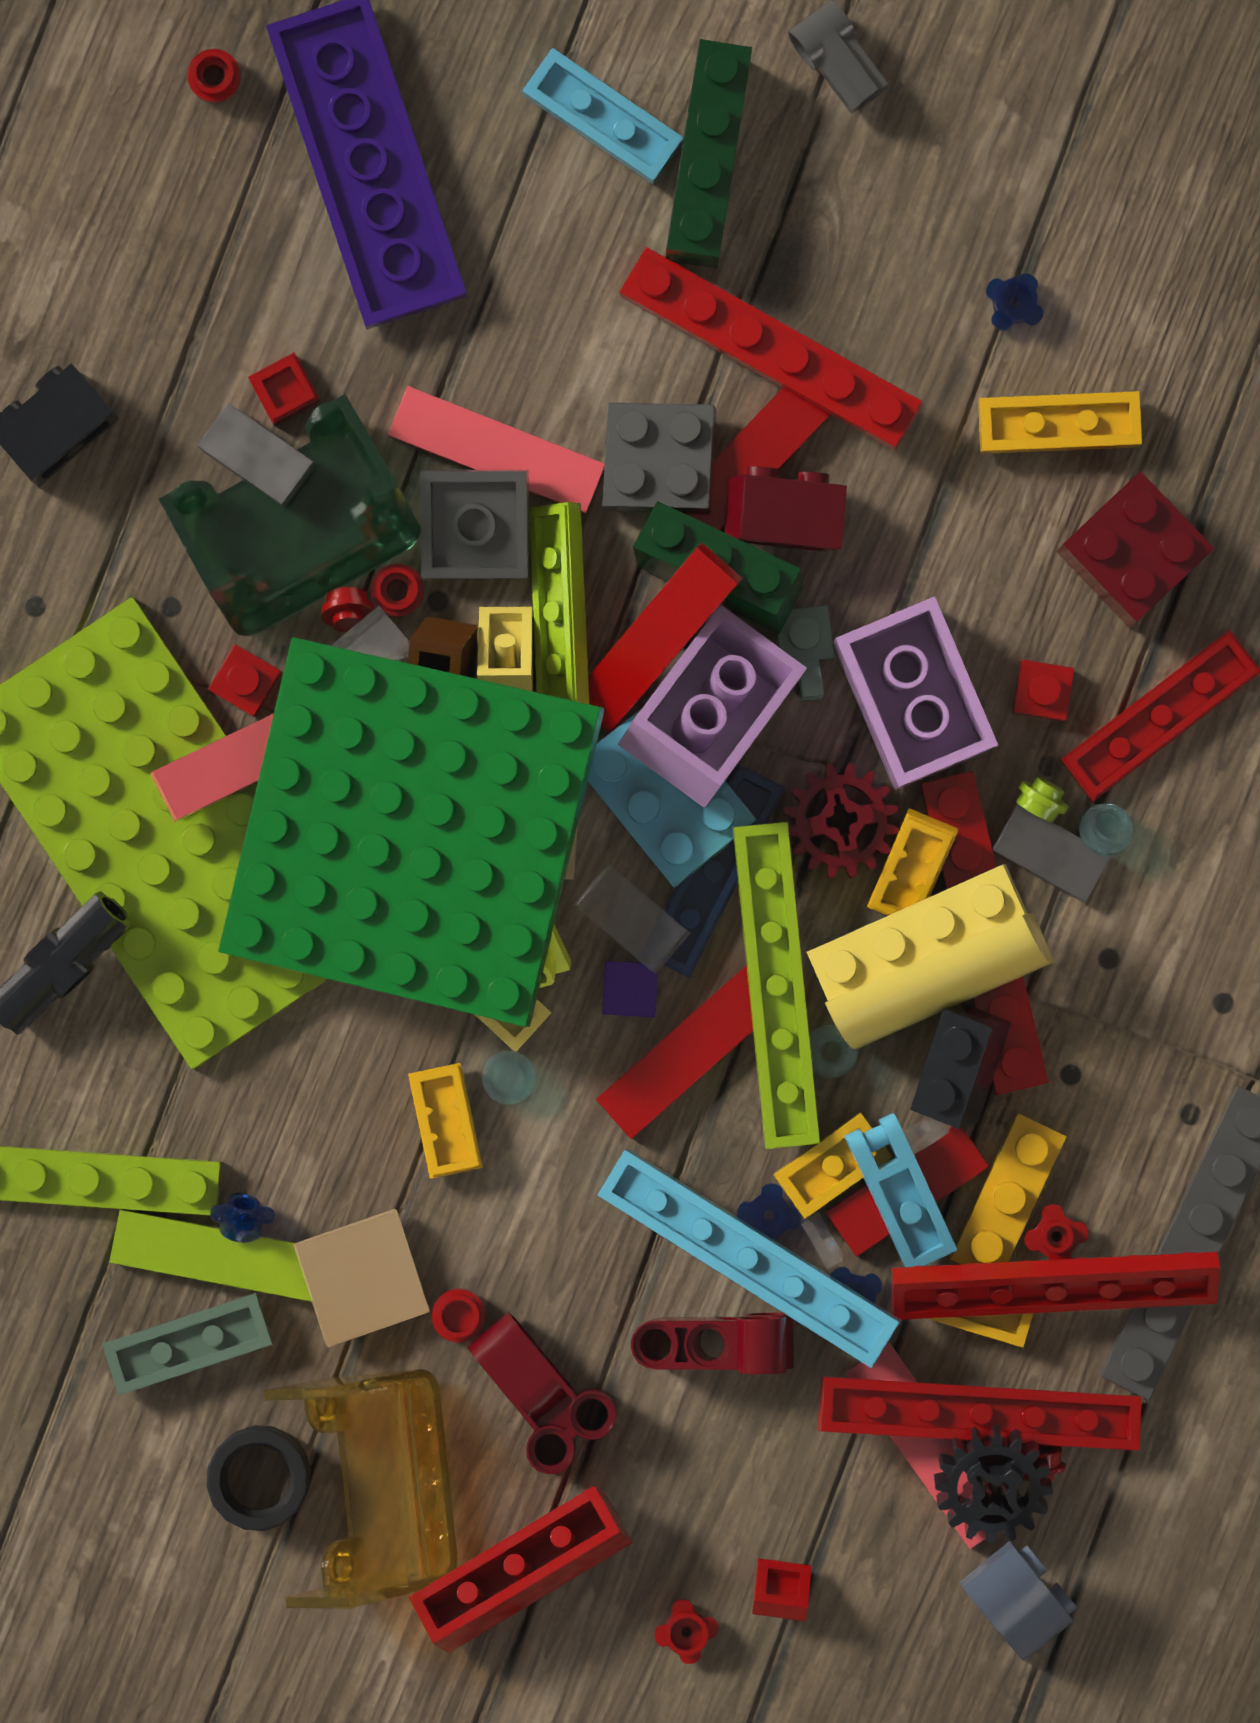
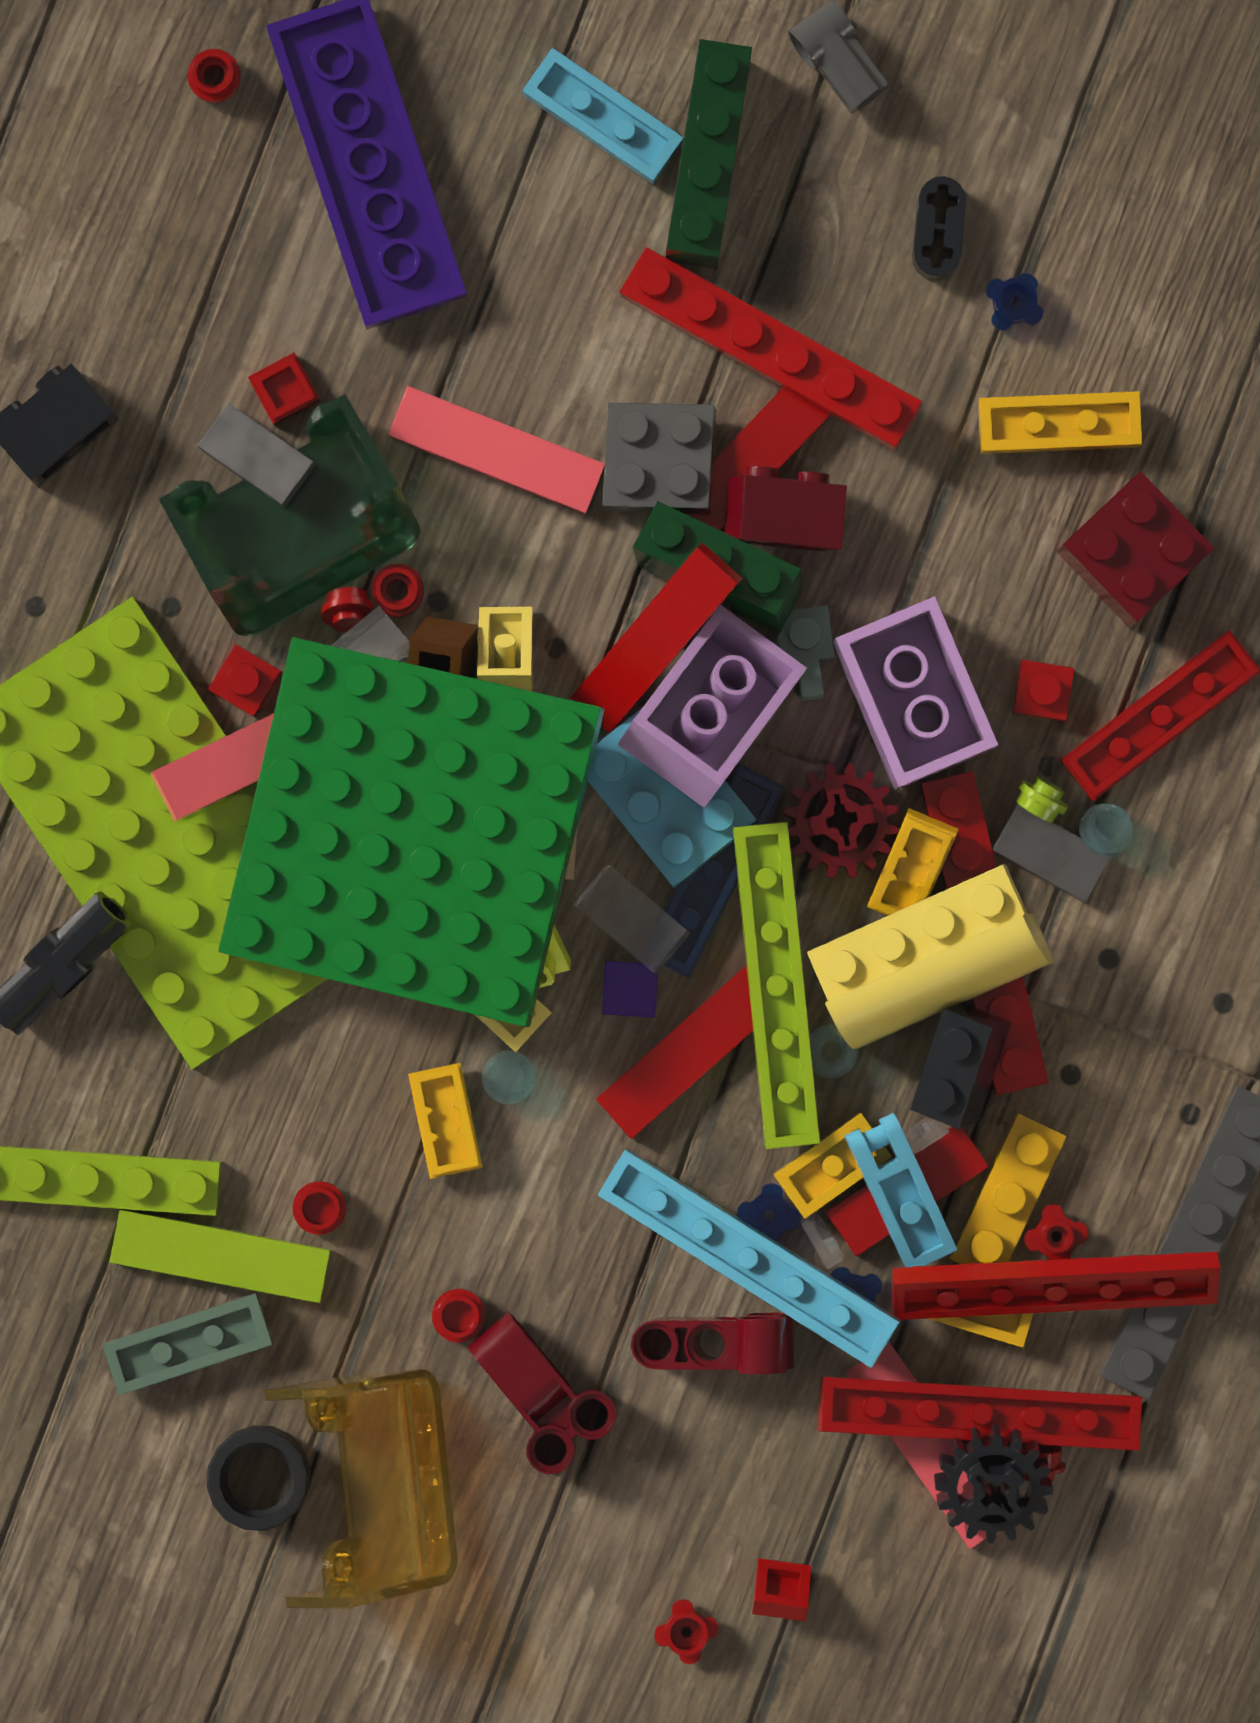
(242, 1218): clear blue plate -> none
(319, 1207): none -> red plate
(361, 1277): tan tile -> none
(474, 523): dark grey plate -> none
(520, 1570): red brick -> none
(559, 601): lime tile -> none
(926, 227): none -> black beam
(1017, 1600): sand blue brick -> none

